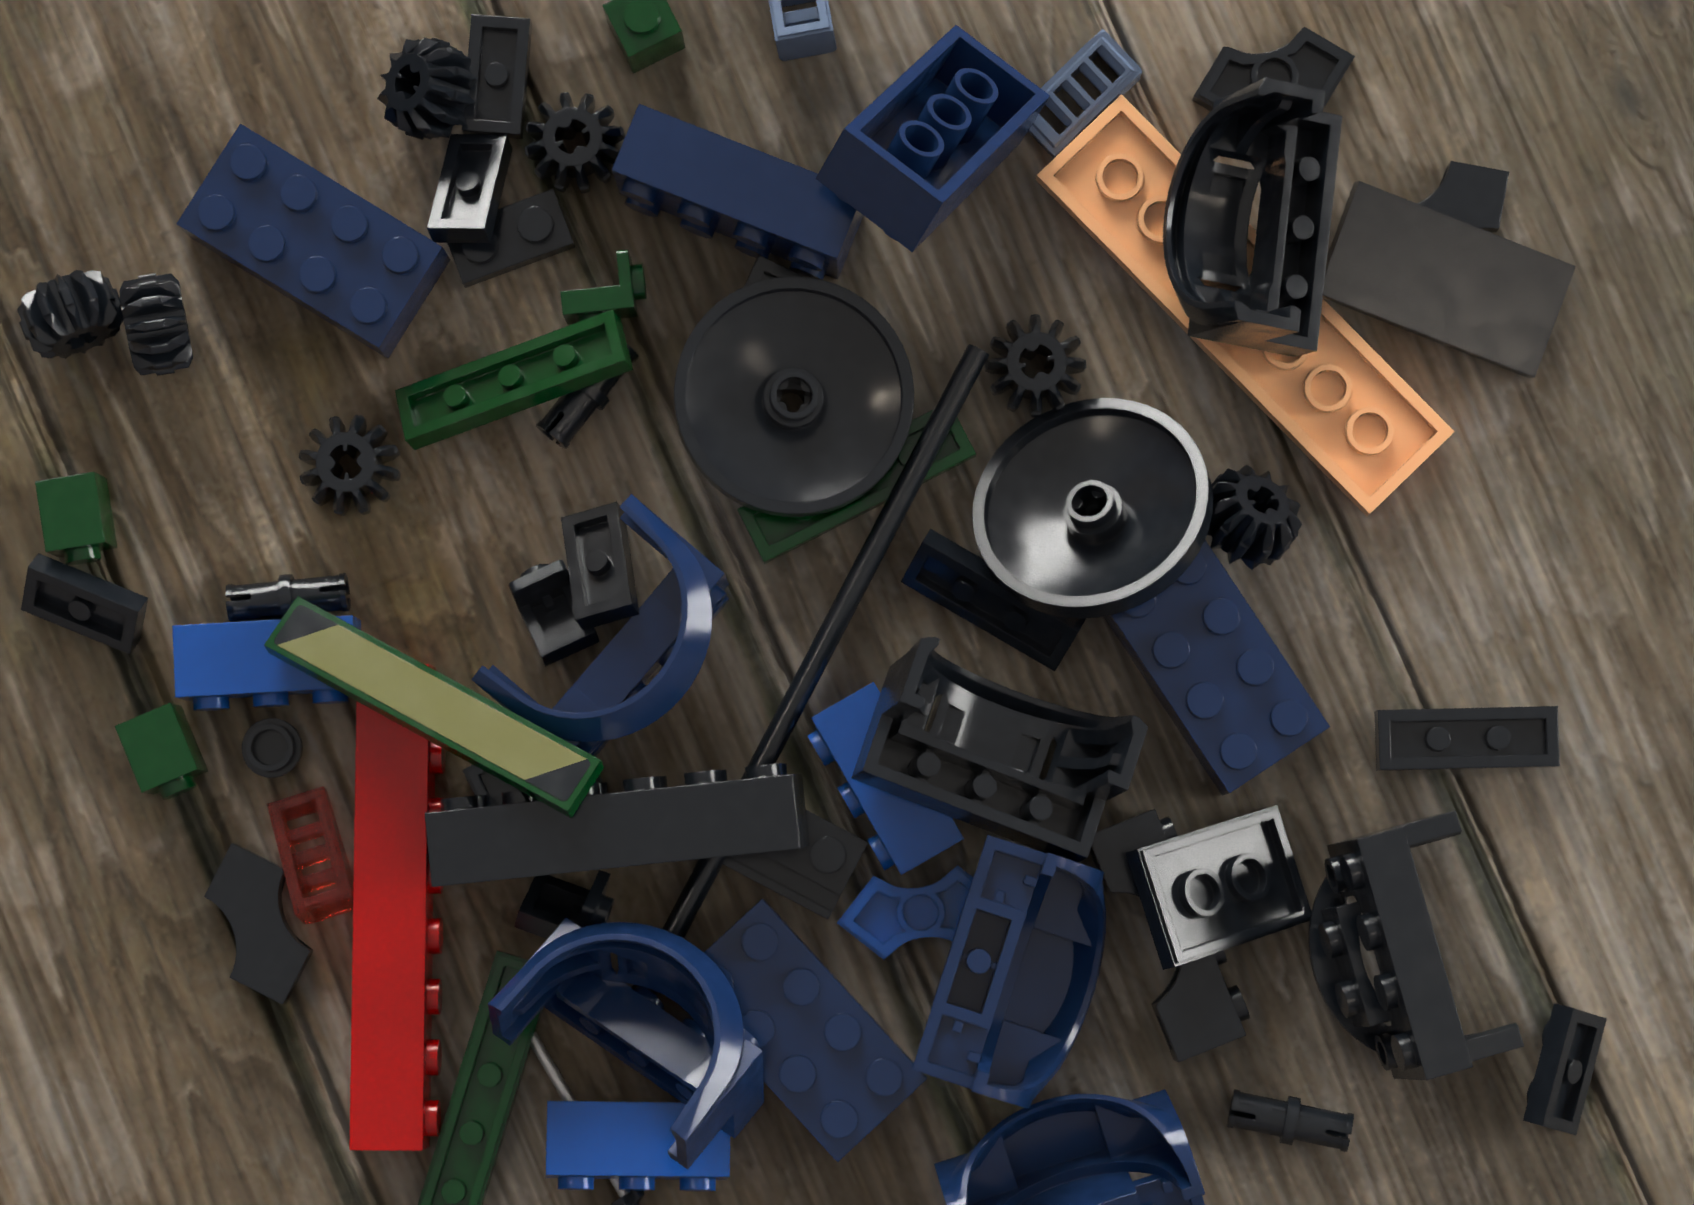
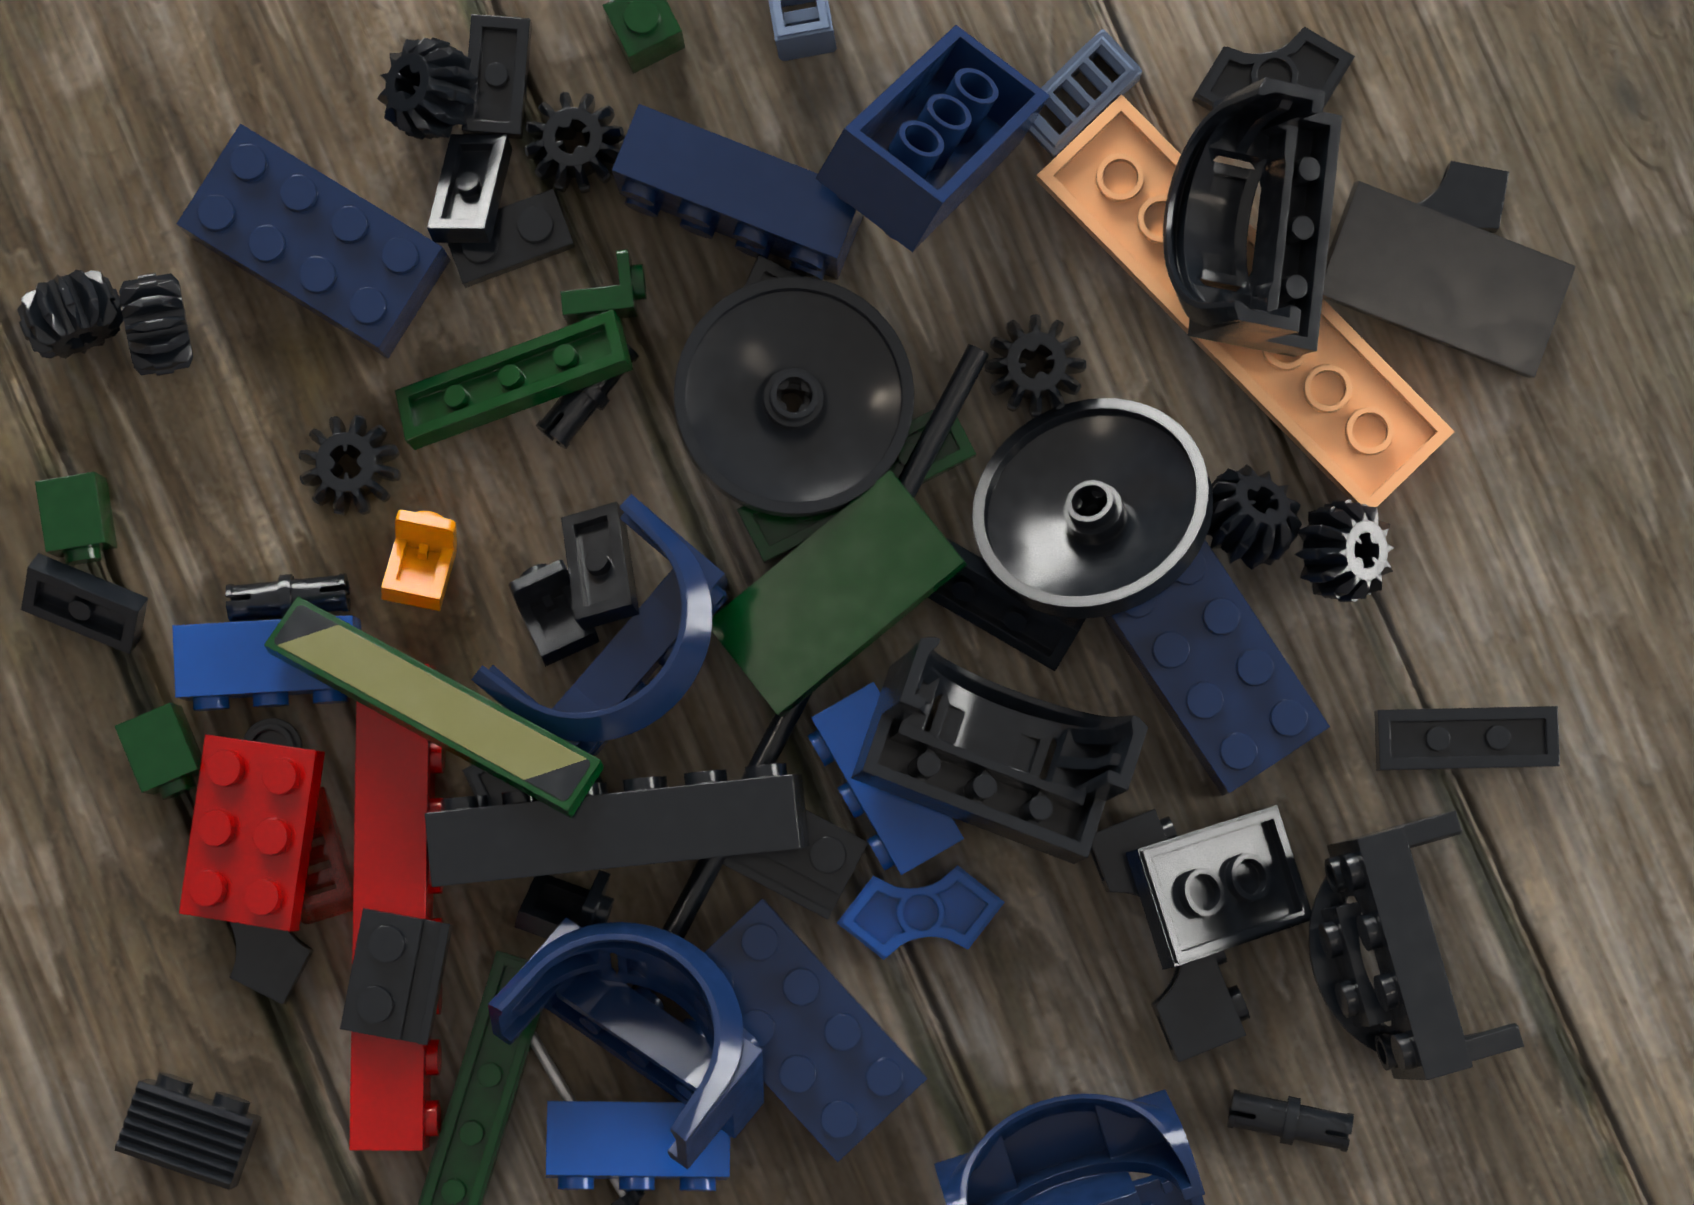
(189, 1131): none -> black brick
(252, 832): none -> red plate
(396, 976): none -> black plate
(420, 559): none -> light orange bracket
(836, 593): none -> dark green tile
(1016, 974): dark blue piece -> none
(1345, 550): none -> black gear
(1564, 1069): black plate -> none

